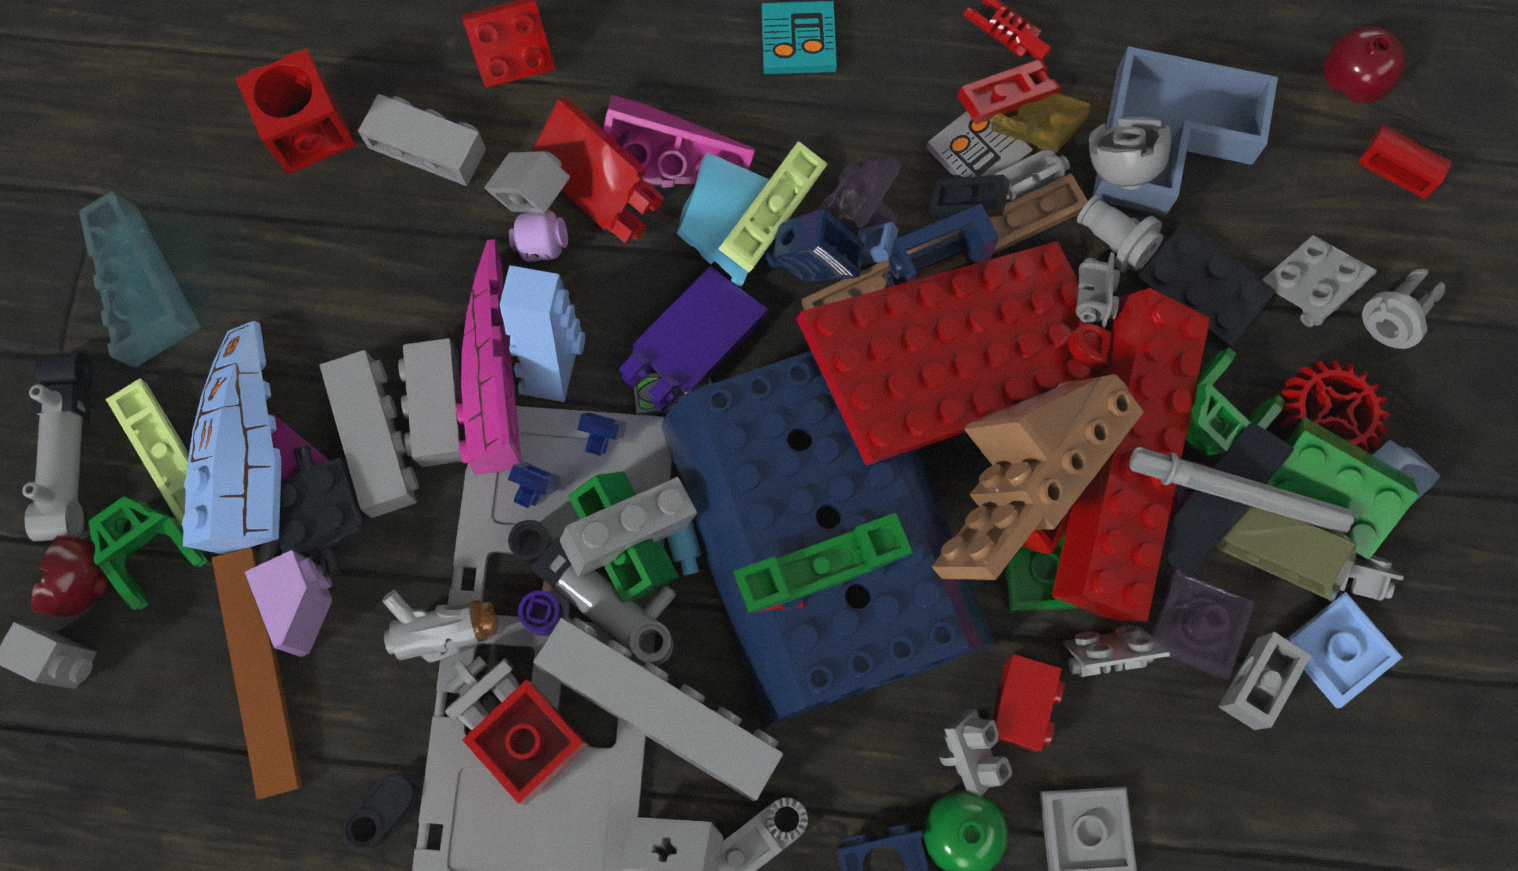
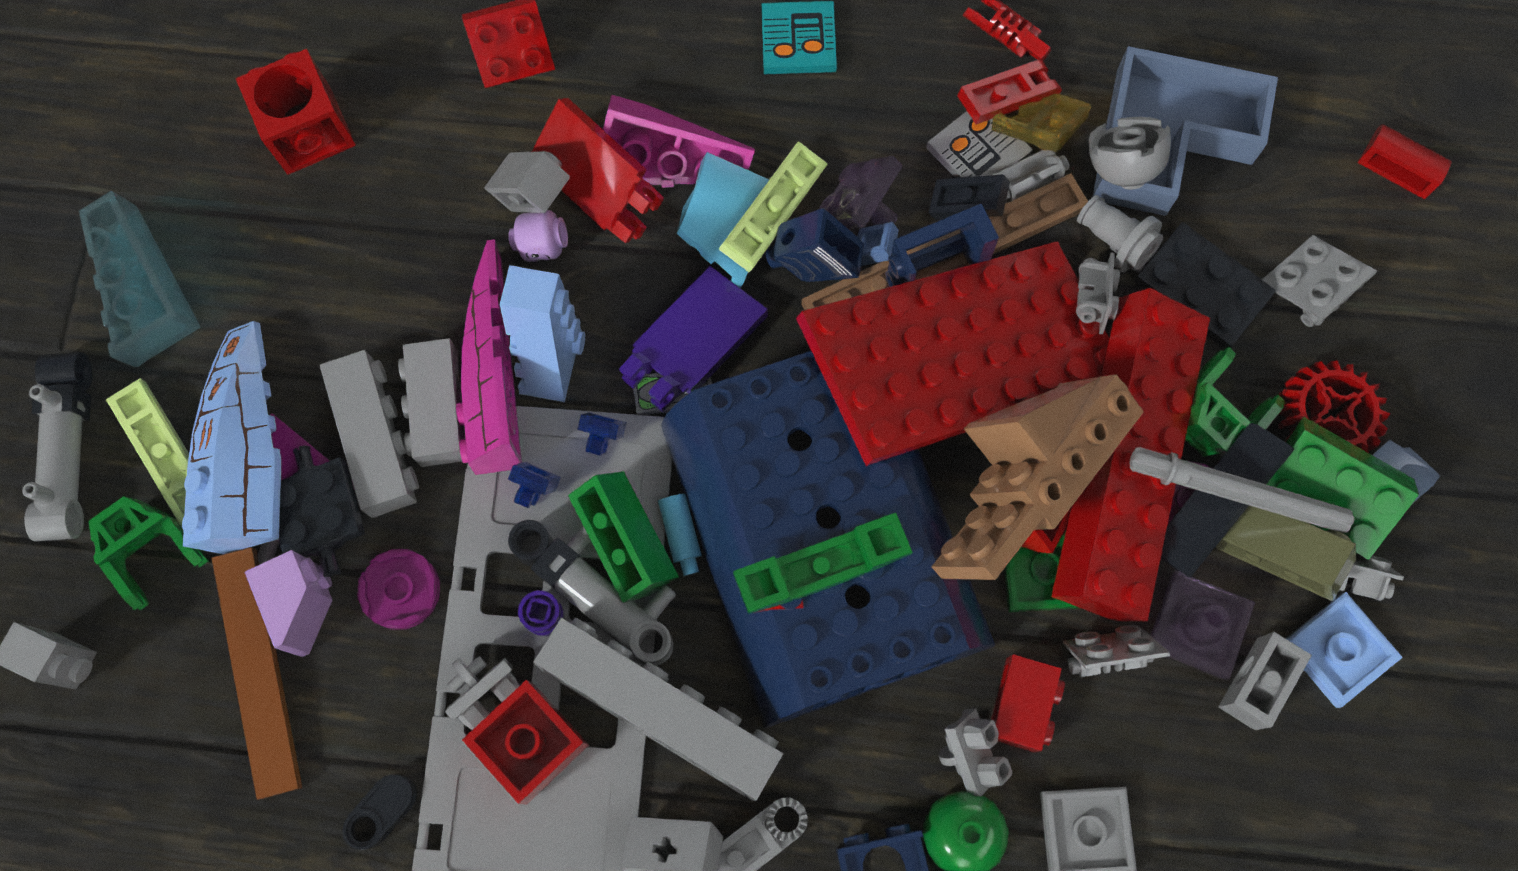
(69, 579): dark red cylinder -> none
(399, 589): none -> magenta tile
(422, 138): light grey brick -> none
(437, 632): light grey piece -> none
(611, 531): light grey arch -> none
(1090, 345): red tile -> none
(1365, 64): dark red cylinder -> none
(1399, 318): light grey piece -> none

